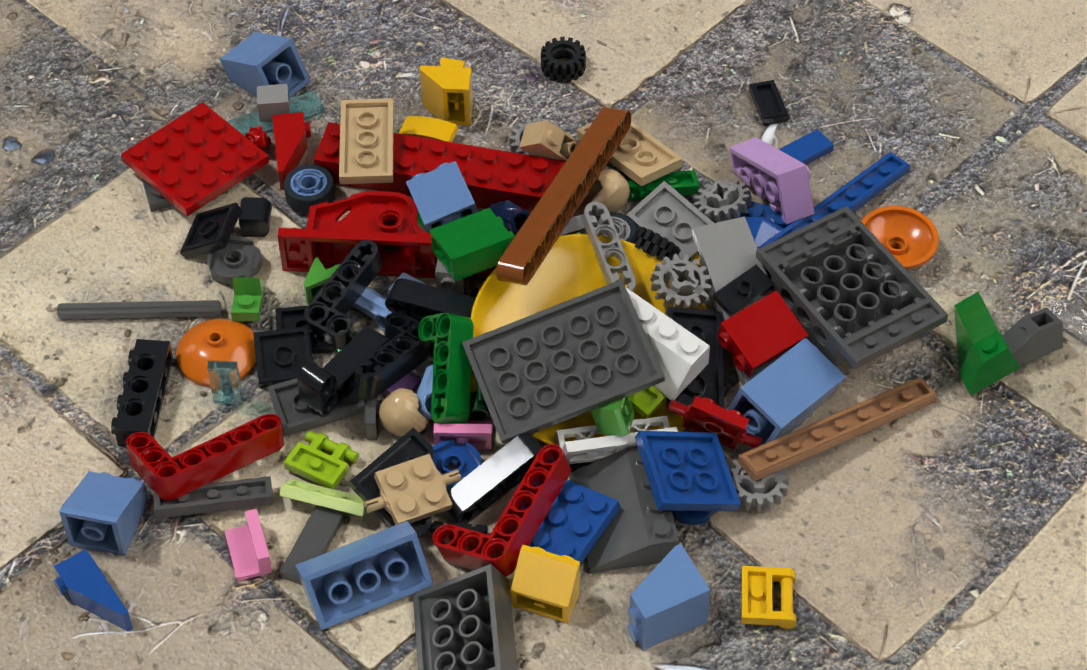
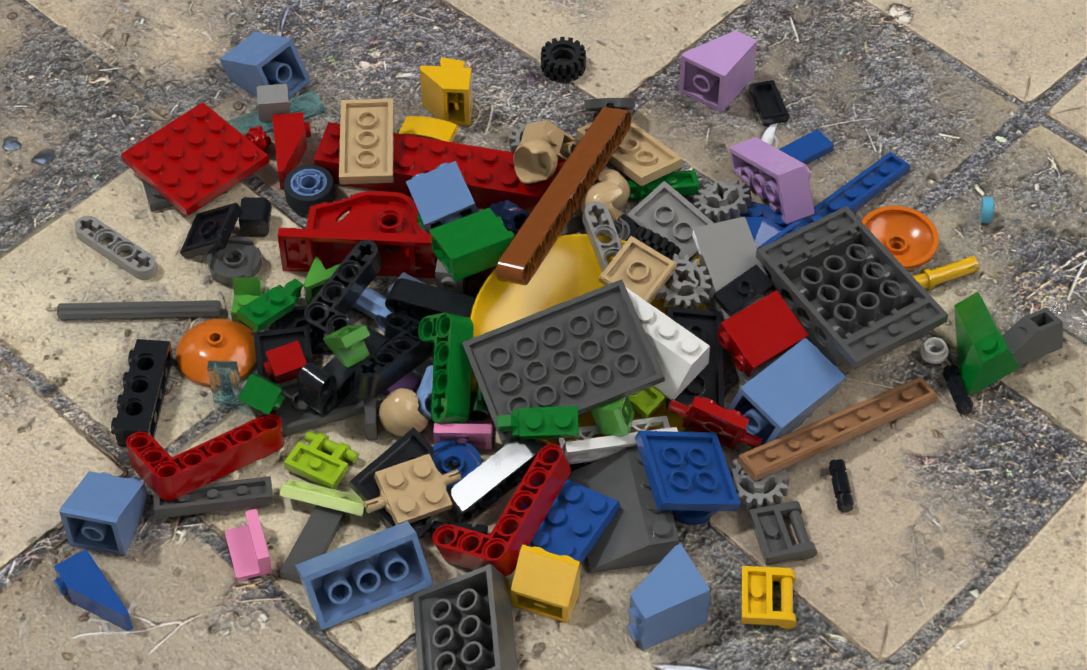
(113, 249): none -> light grey beam
(262, 394): none -> green slope
(270, 305): none -> green hinge
(285, 362): none -> red brick
(349, 344): none -> bright green slope
(534, 161): none -> tan hair
(541, 422): none -> green hinge
(606, 194): none -> tan hair
(617, 103): none -> dark grey tile
(640, 268): none -> tan tile
(718, 69): none -> lavender slope
(773, 534): none -> dark grey plate
(841, 485): none -> black axle
(929, 278): none -> yellow pin
(934, 345): none -> white plate
(957, 389): none -> black axle
(986, 209): none -> medium azure tile

